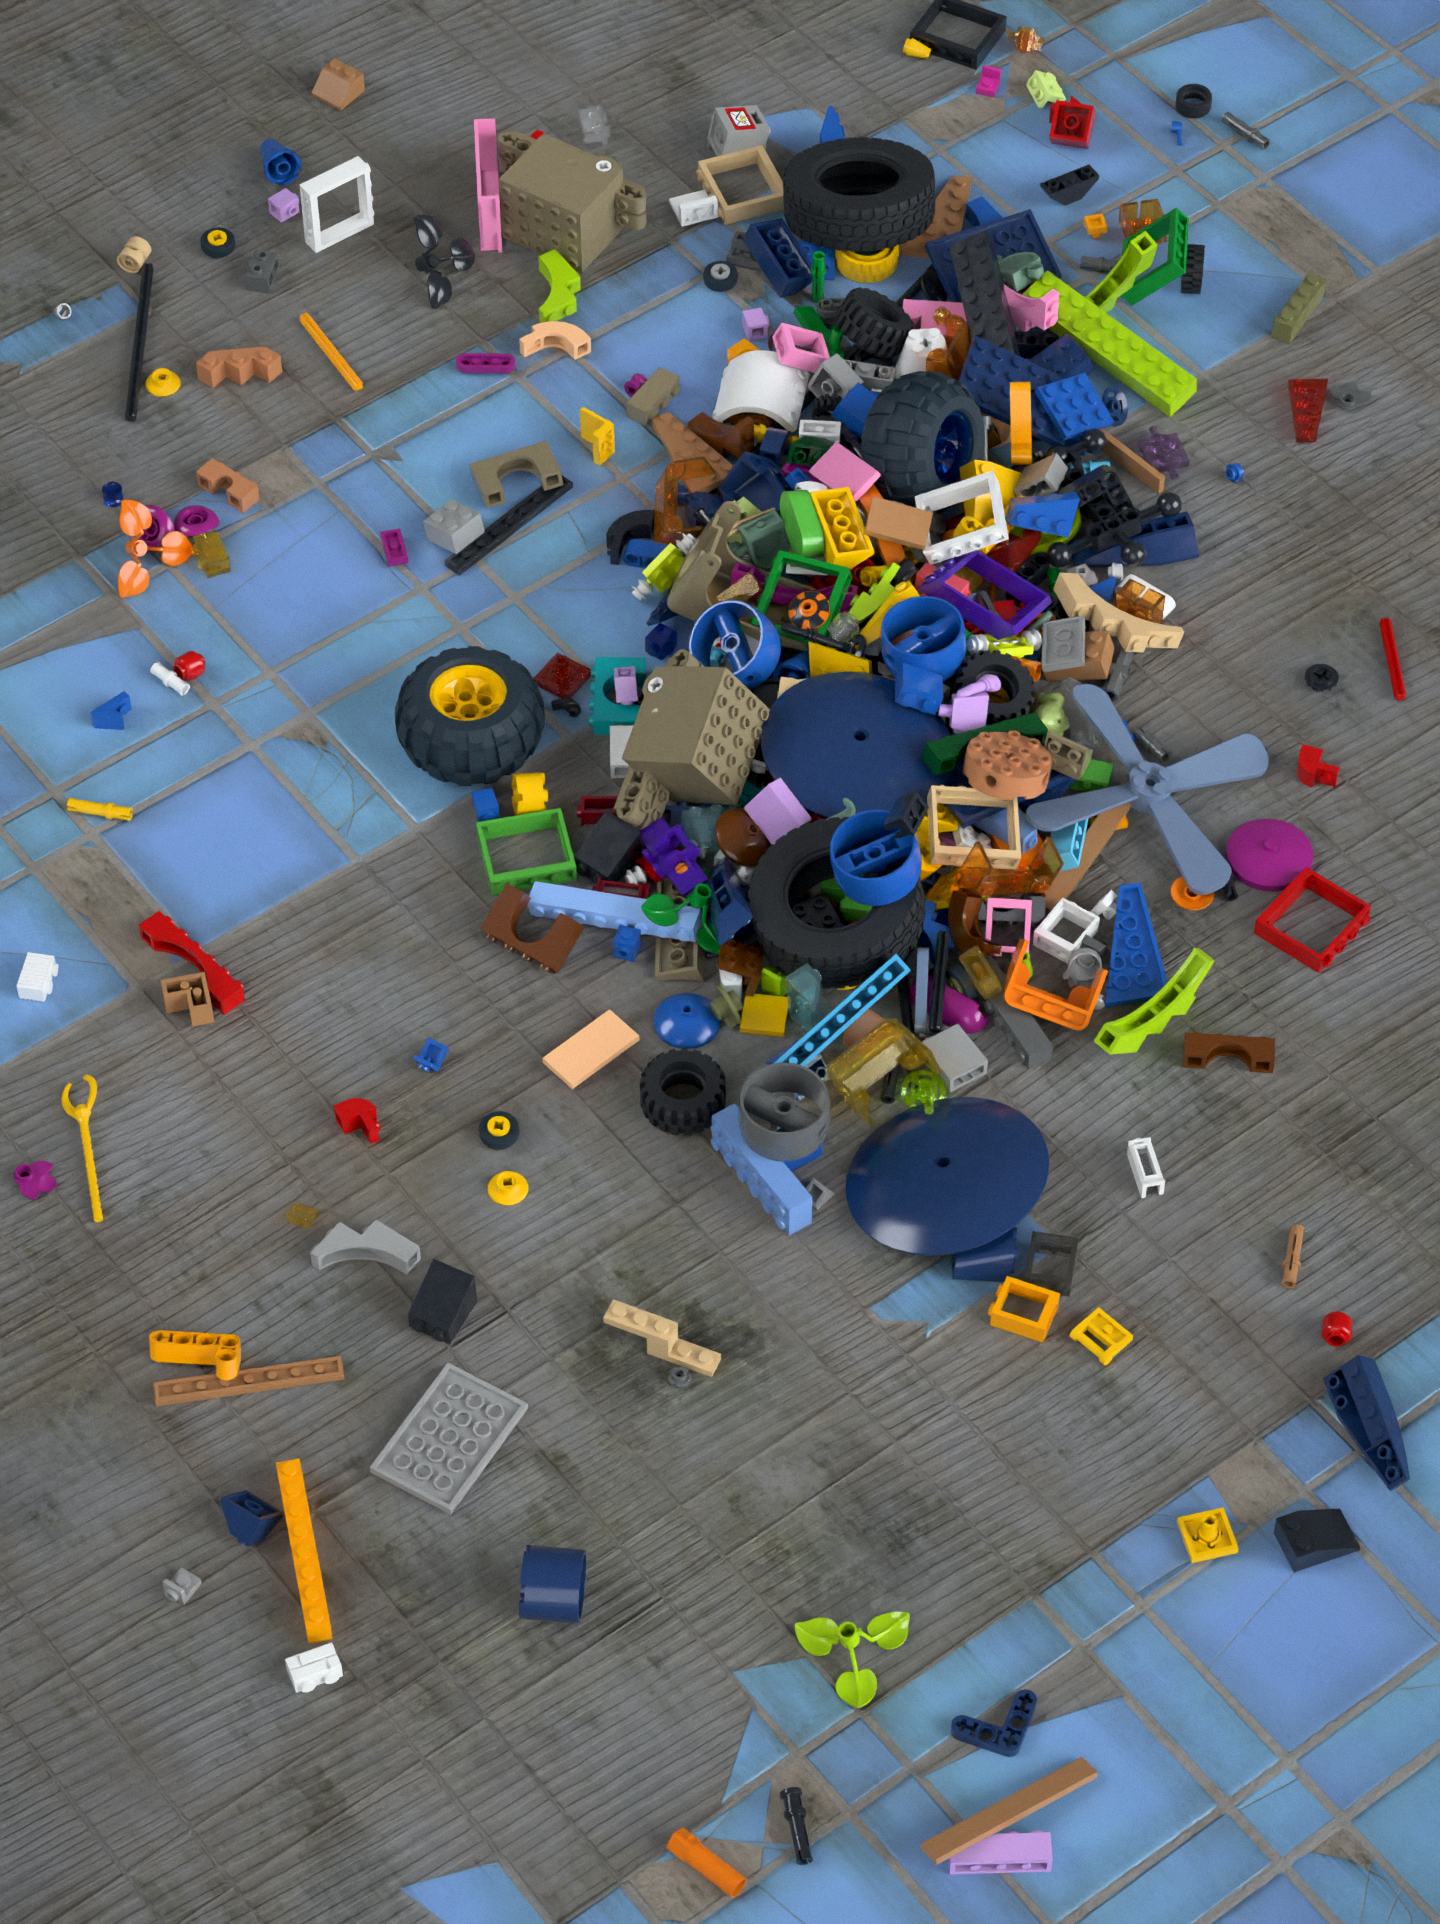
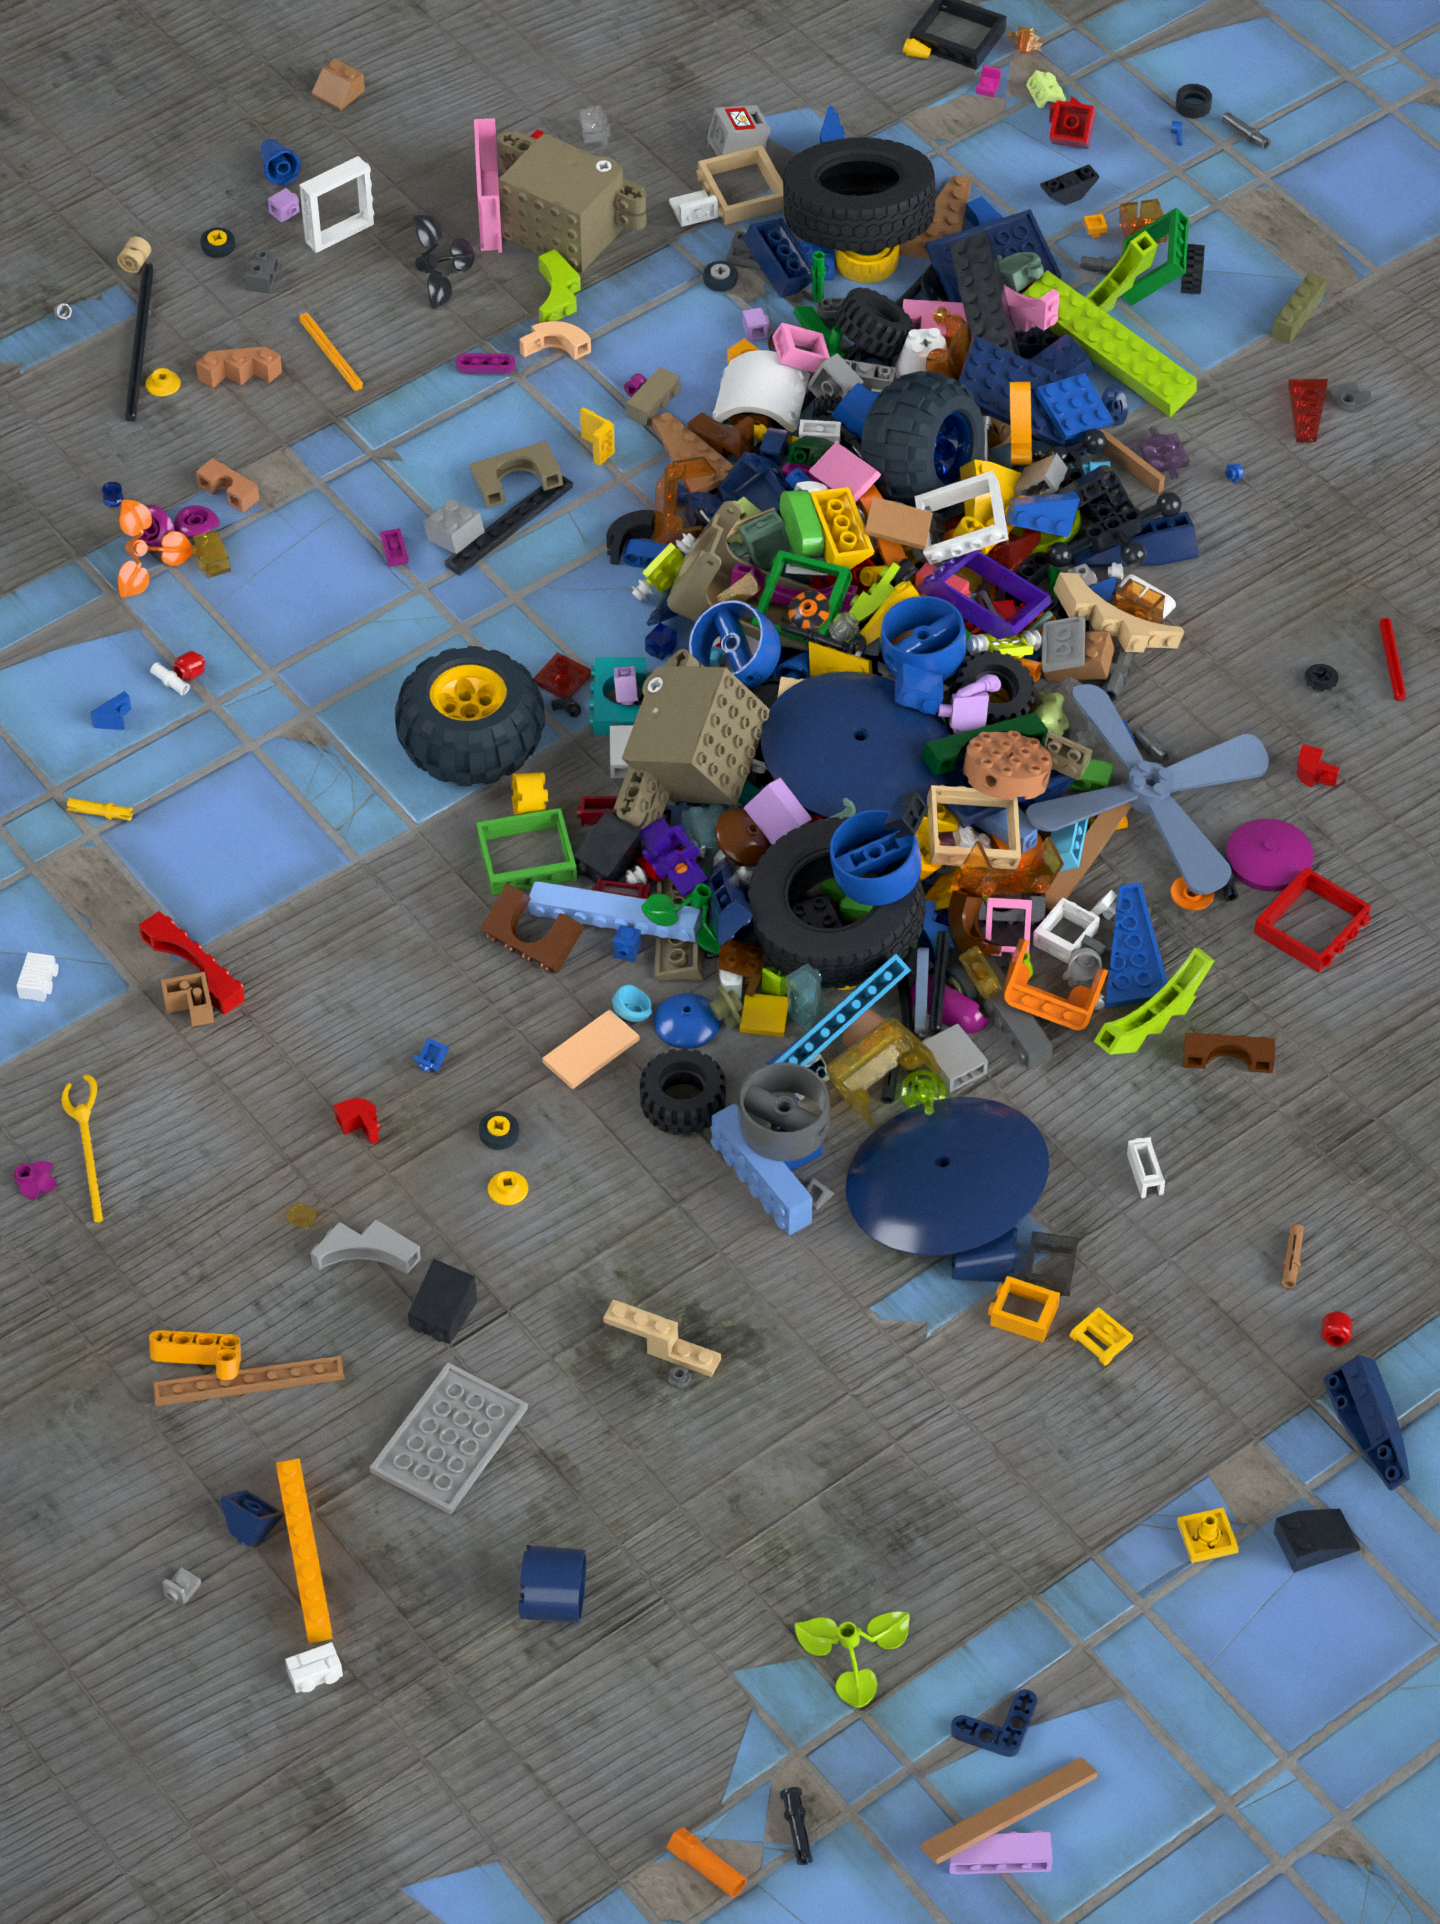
(485, 805): blue brick -> none
(631, 1004): none -> medium azure hair

